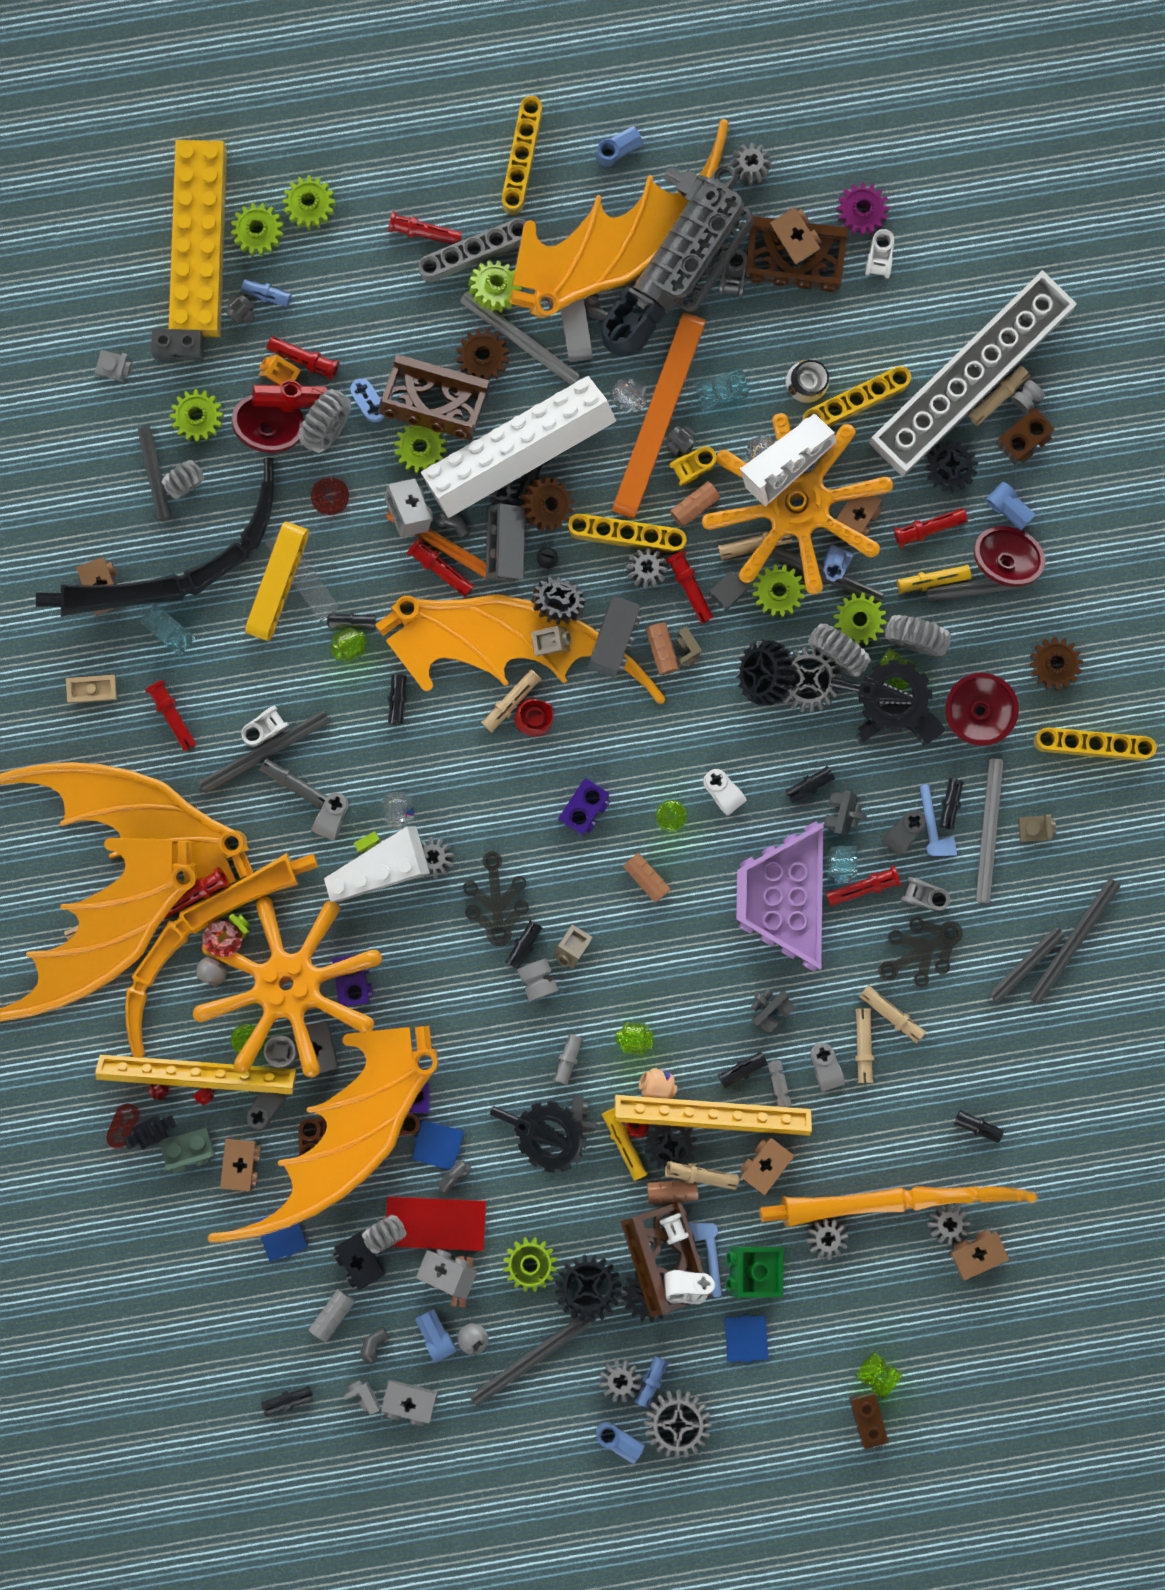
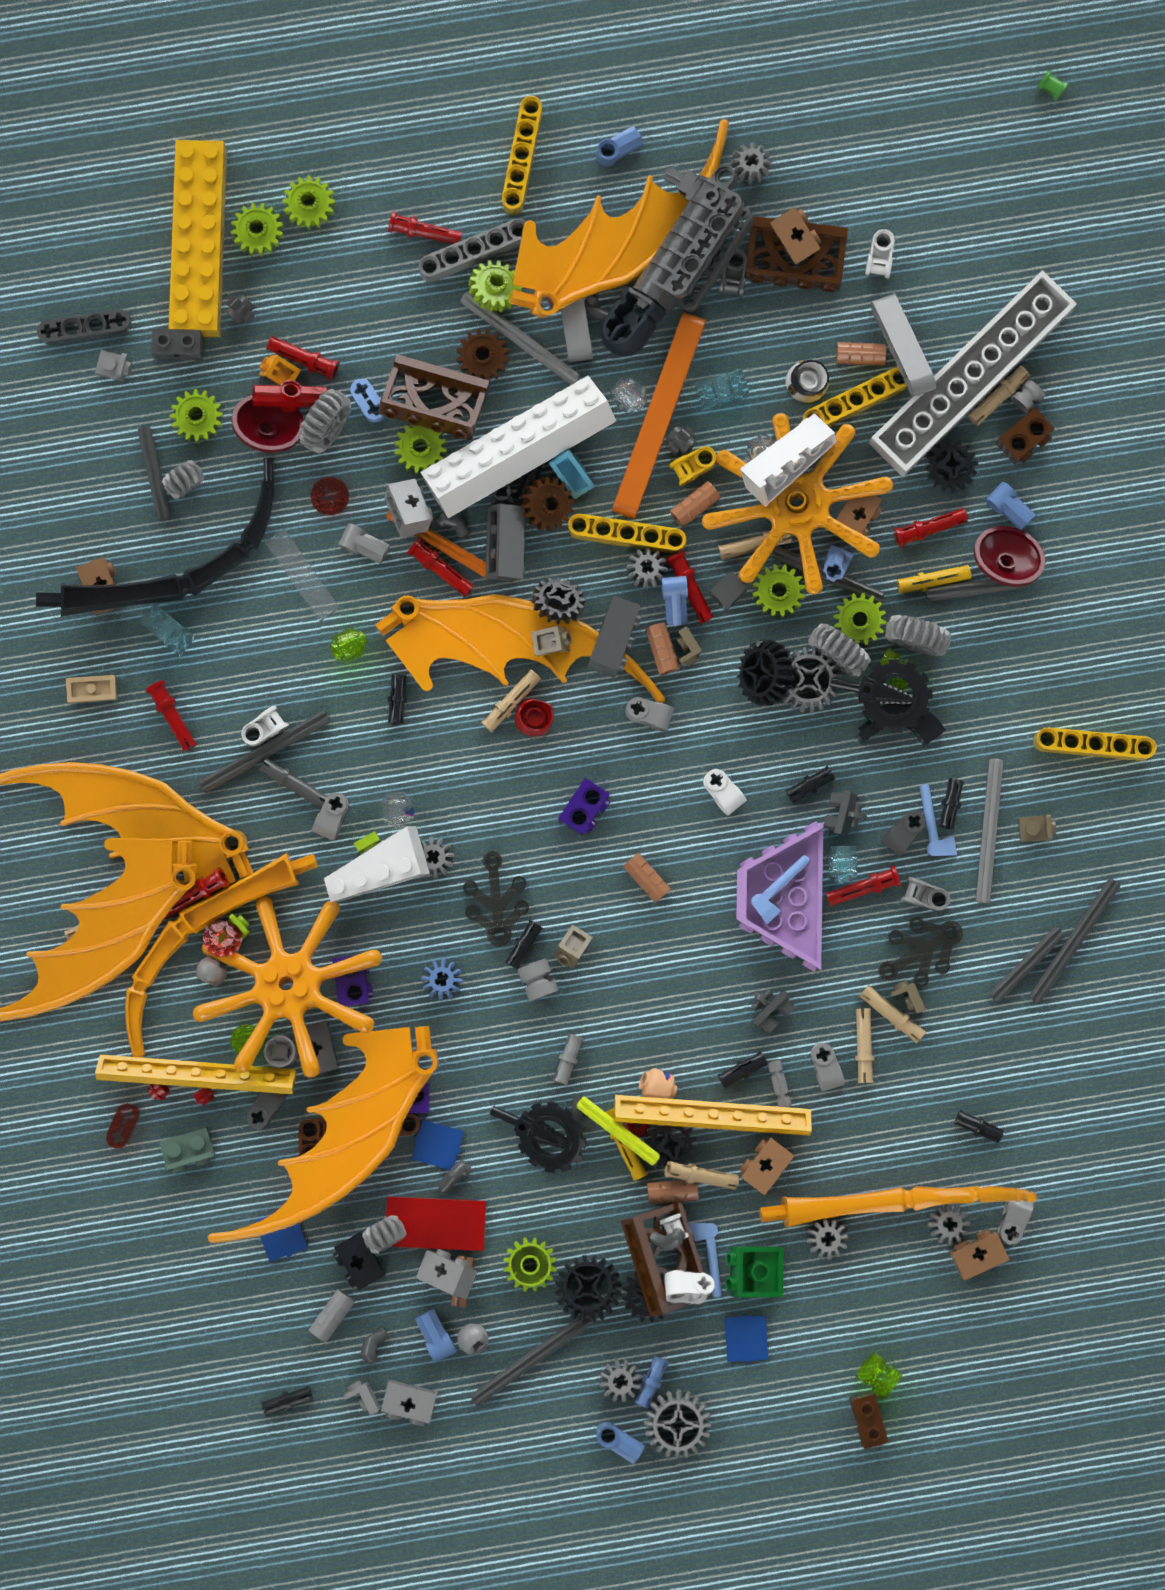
(84, 326): none -> dark grey beam
(150, 1132): black gear -> none
(231, 1175): medium nougat brick -> none
(266, 293): medium blue pin -> none
(277, 581): yellow beam -> none
(351, 620): black axle -> none
(358, 541): none -> light grey piece
(434, 976): none -> medium blue gear
(547, 558): black piece -> none
(572, 473): none -> medium azure slope
(618, 1131): none -> neon yellow axle
(635, 1038): clear neon green head -> none
(654, 714): none -> light grey piece
(669, 1241): none -> dark grey arm
(672, 824): clear neon green head -> none
(675, 594): none -> medium blue piece
(761, 901): none -> light blue piece
(861, 354): none -> nougat axle
(864, 197): magenta gear -> none
(903, 345): none -> beam
(912, 1000): none -> dark tan bracket
(996, 700): dark red dish -> none
(1014, 1215): none -> light grey piece
(1049, 675): reddish brown gear -> none
(1052, 85): none -> bright green bush

